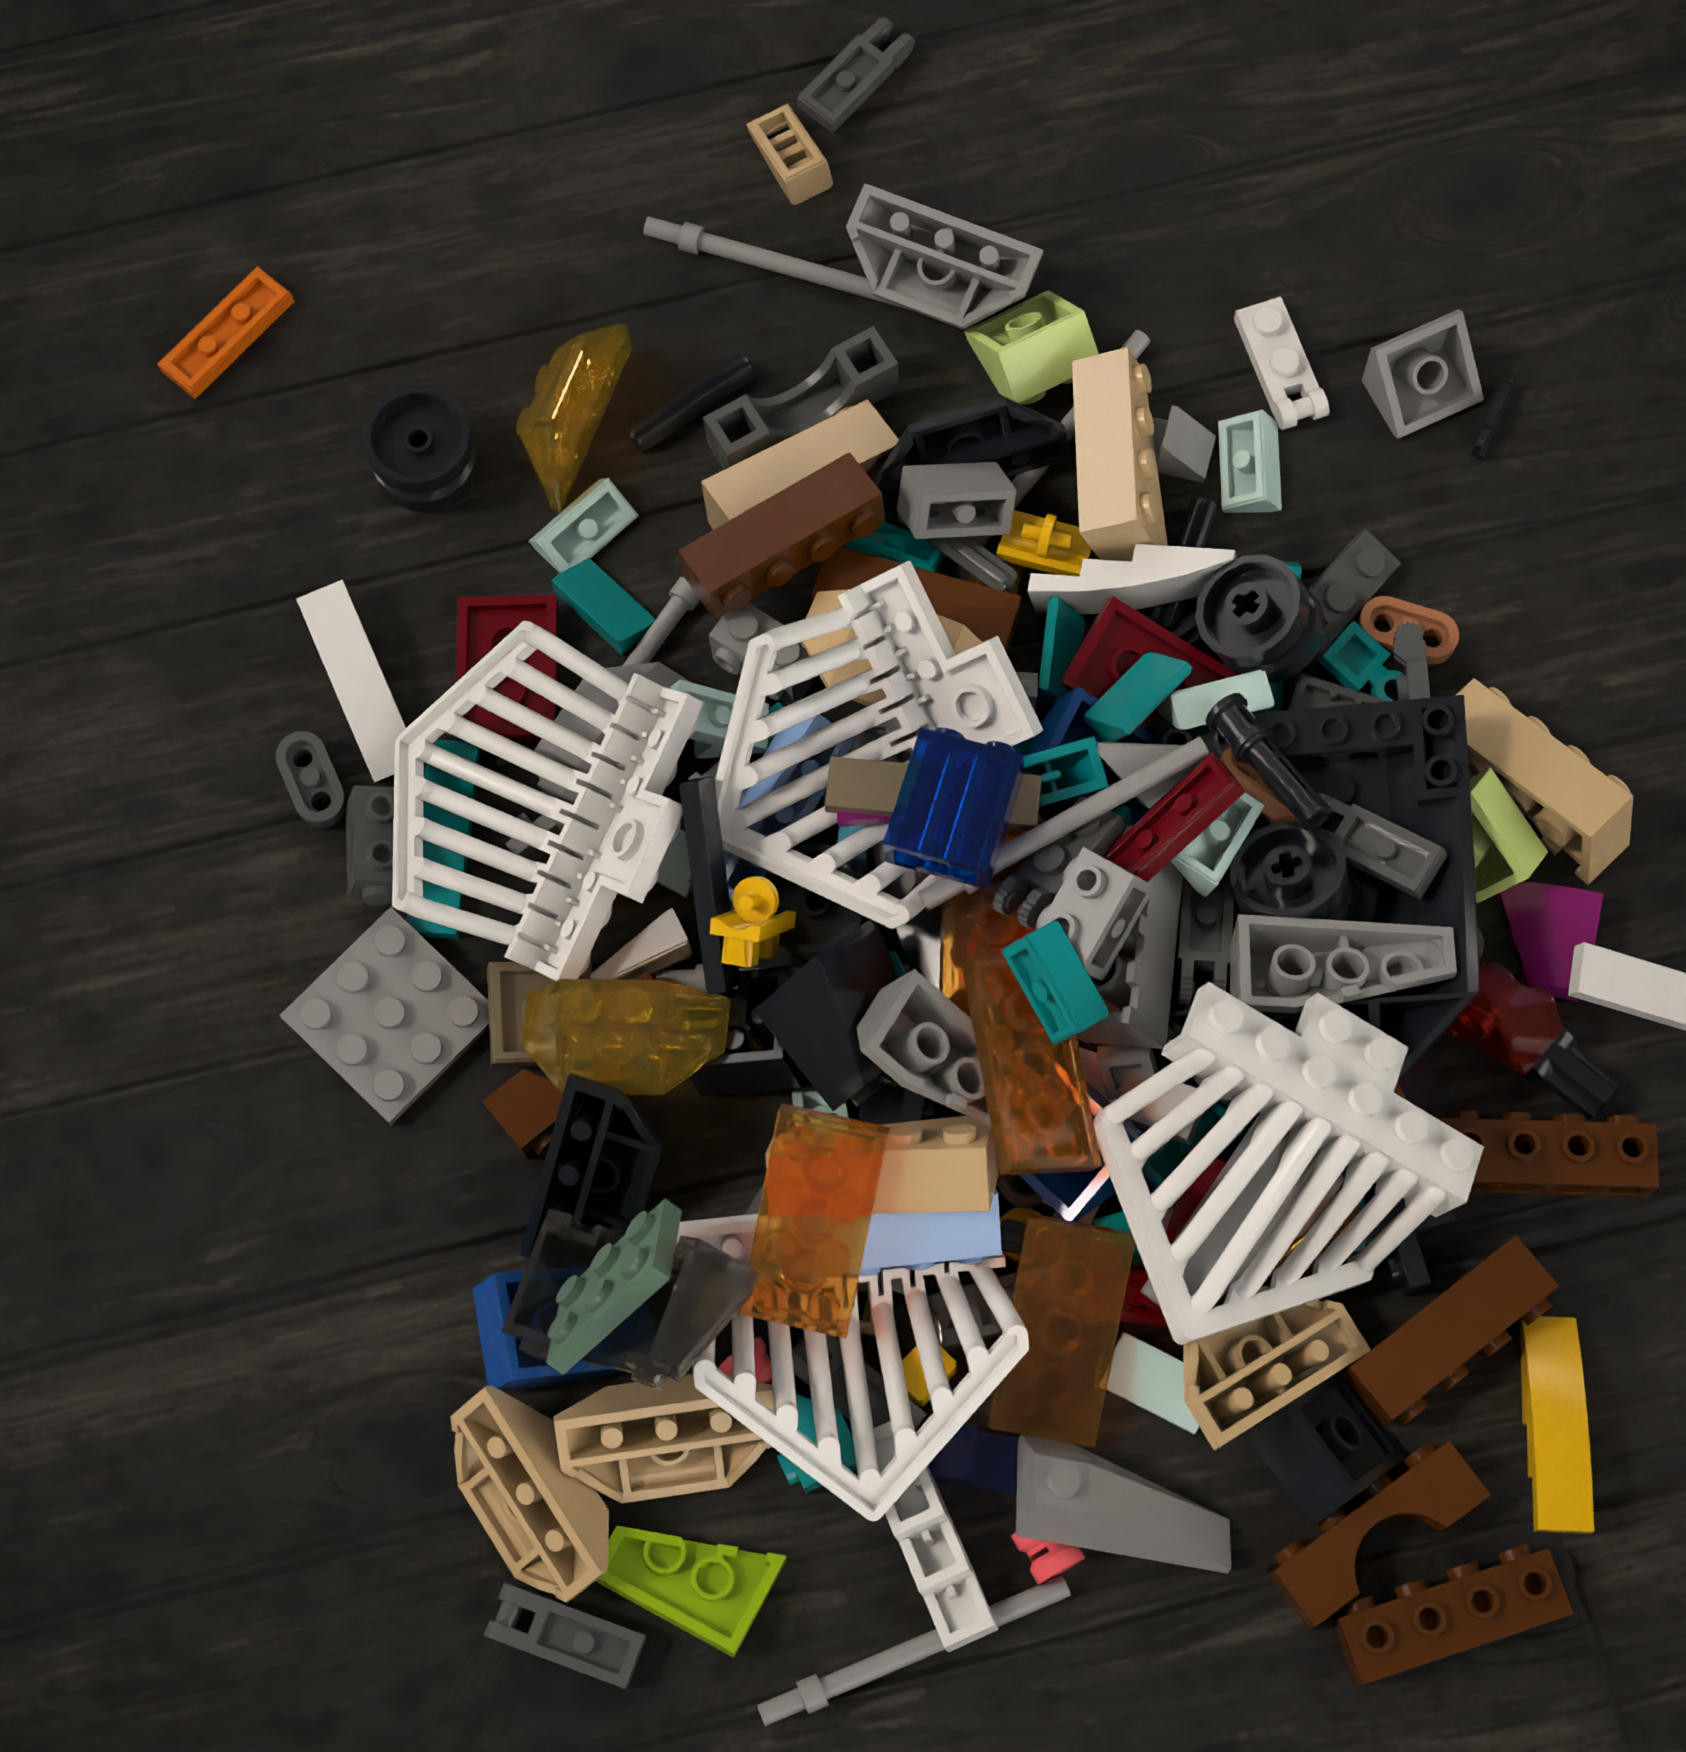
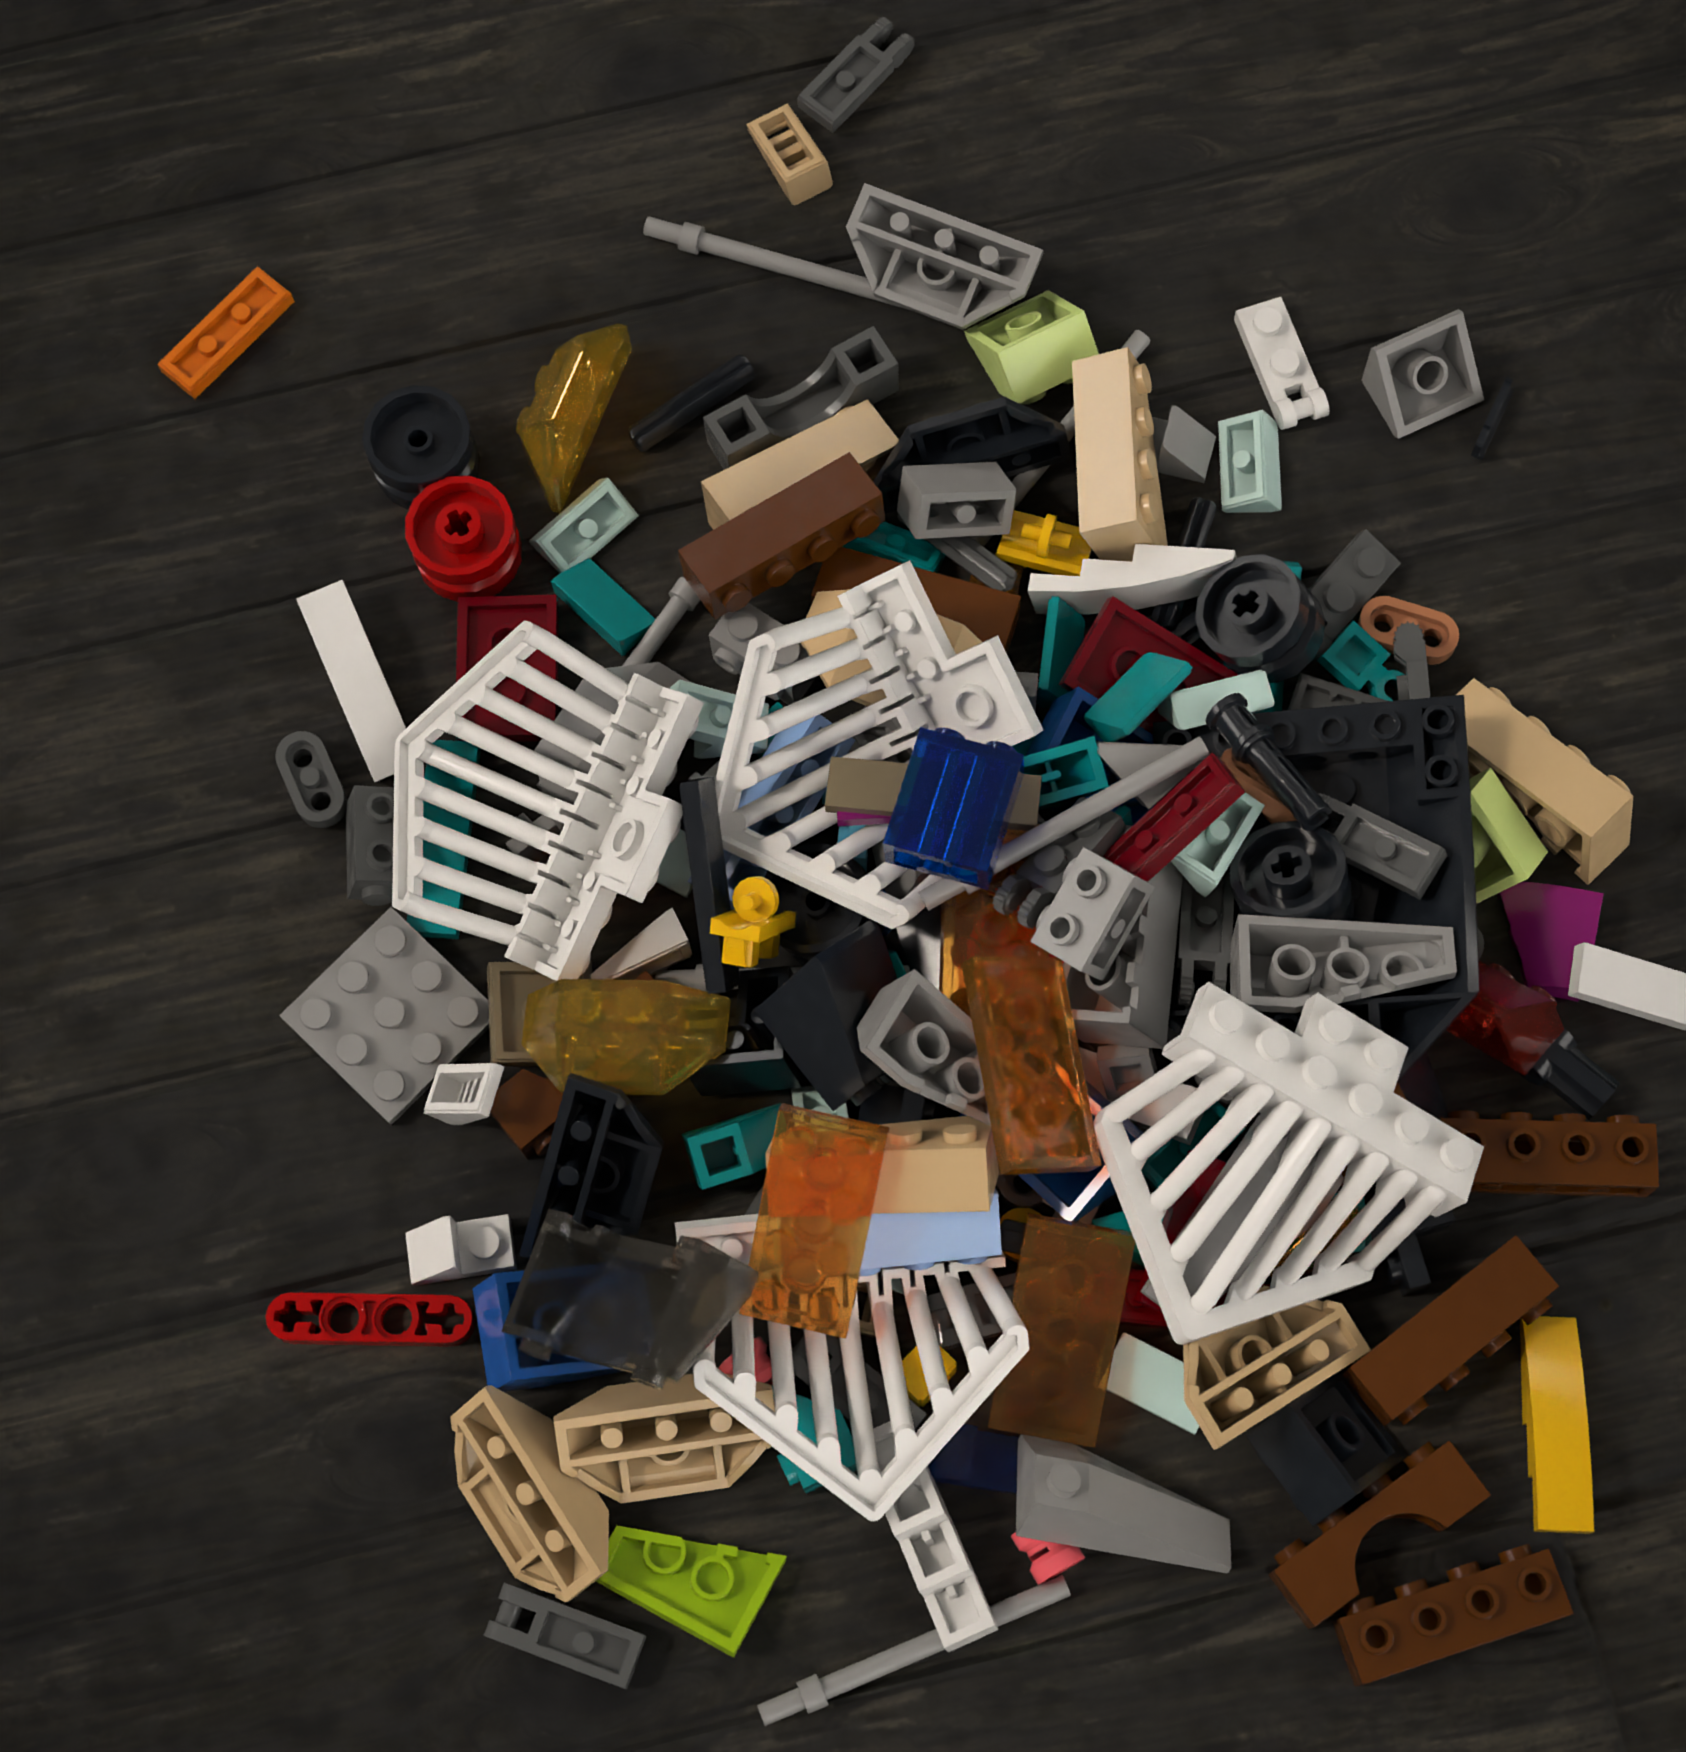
(370, 1325): none -> red beam
(460, 1249): none -> white slope
(463, 538): none -> red wheel
(463, 1092): none -> white slope
(613, 1285): sand green plate -> none
(731, 1147): none -> teal slope
(1055, 982): teal slope -> none

